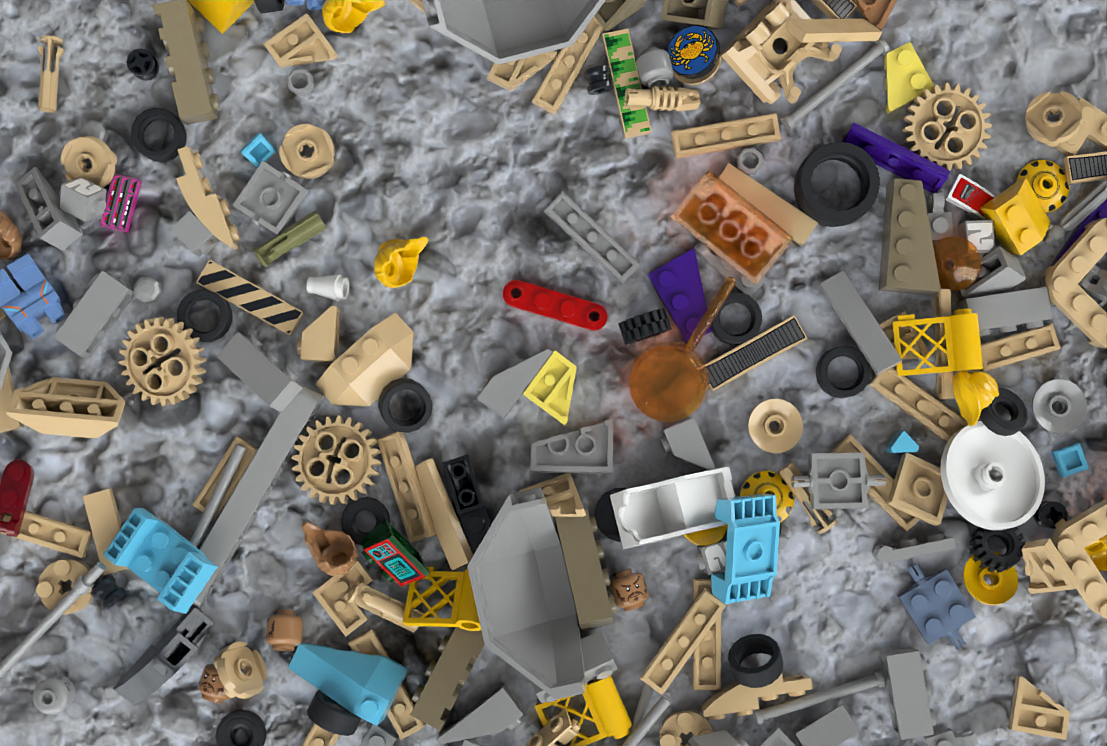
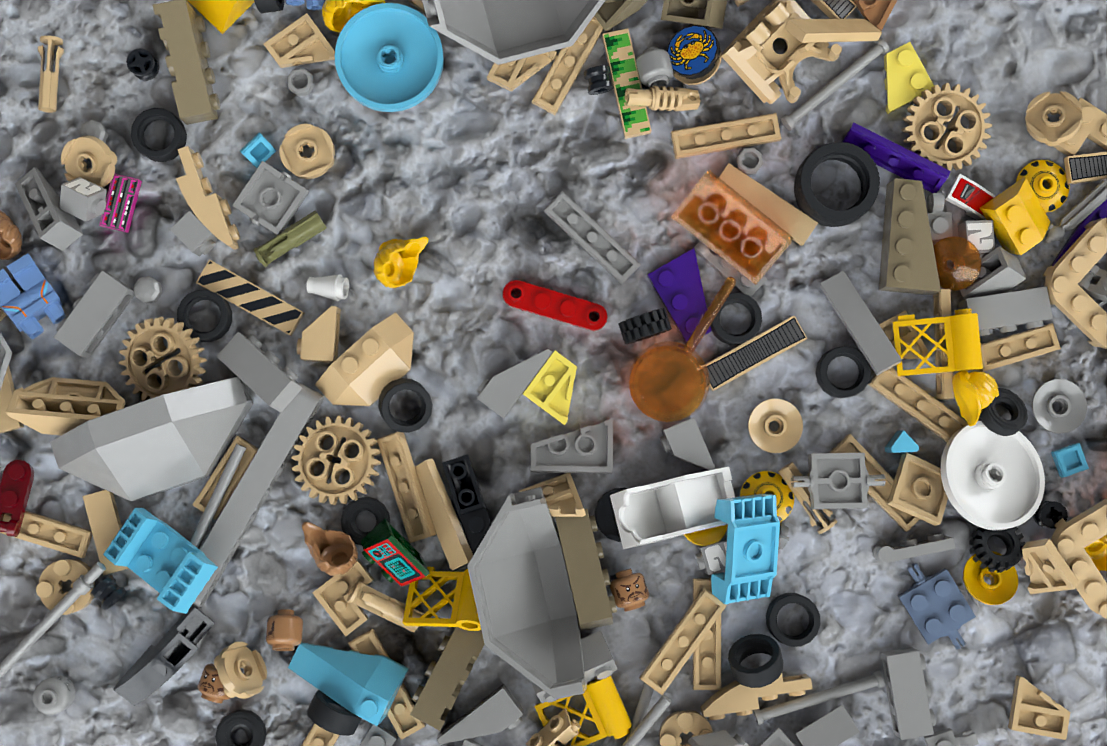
(156, 440): none -> light grey panel
(389, 57): none -> medium azure dish
(813, 625): none -> black tyre

